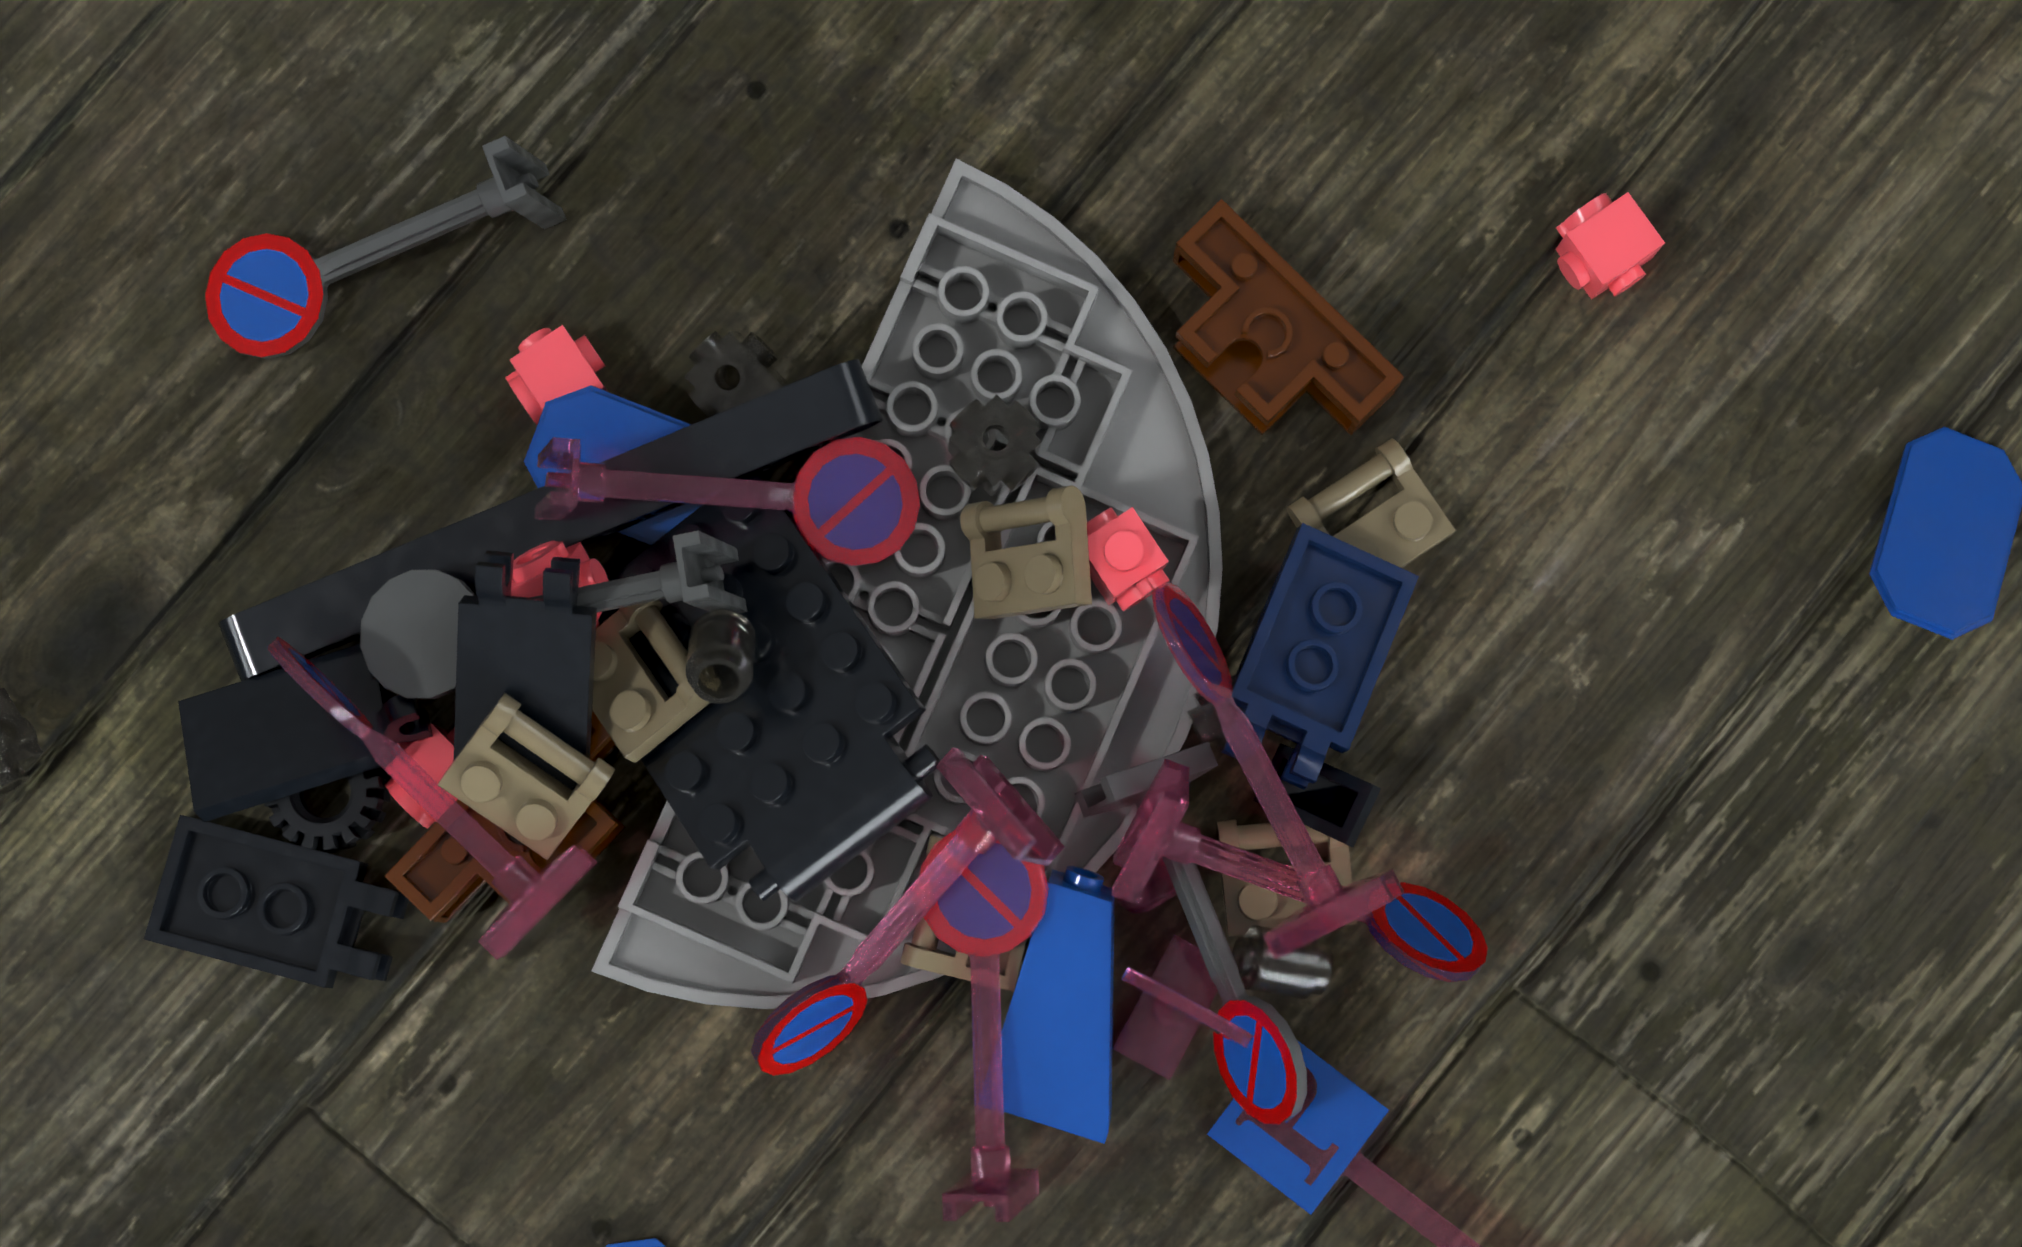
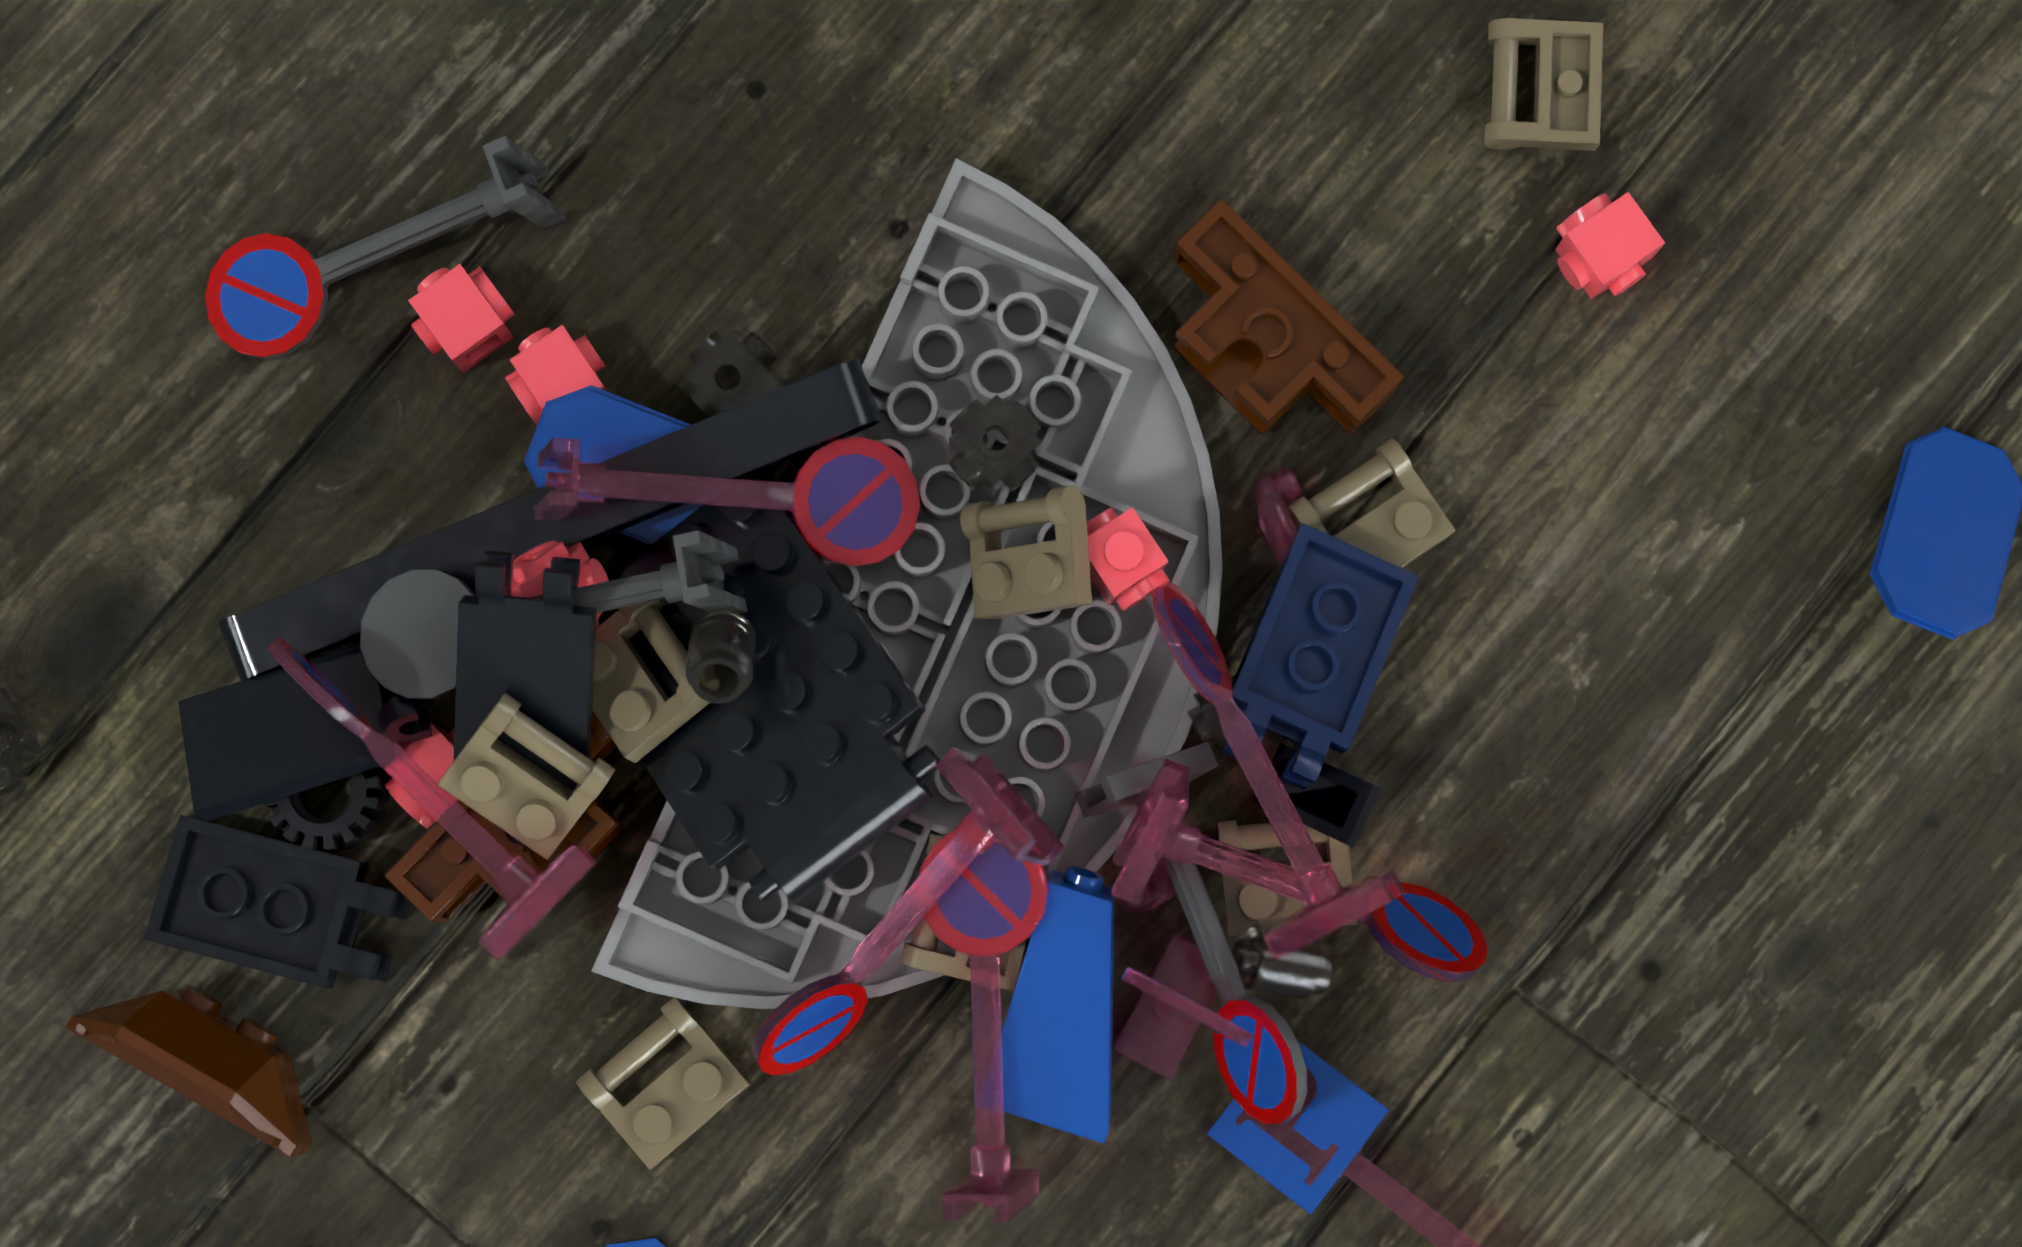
(206, 1059): none -> reddish brown wedge
(461, 315): none -> coral brick
(675, 1101): none -> dark tan plate
(1272, 512): none -> clear pink arm
(1565, 84): none -> dark tan plate

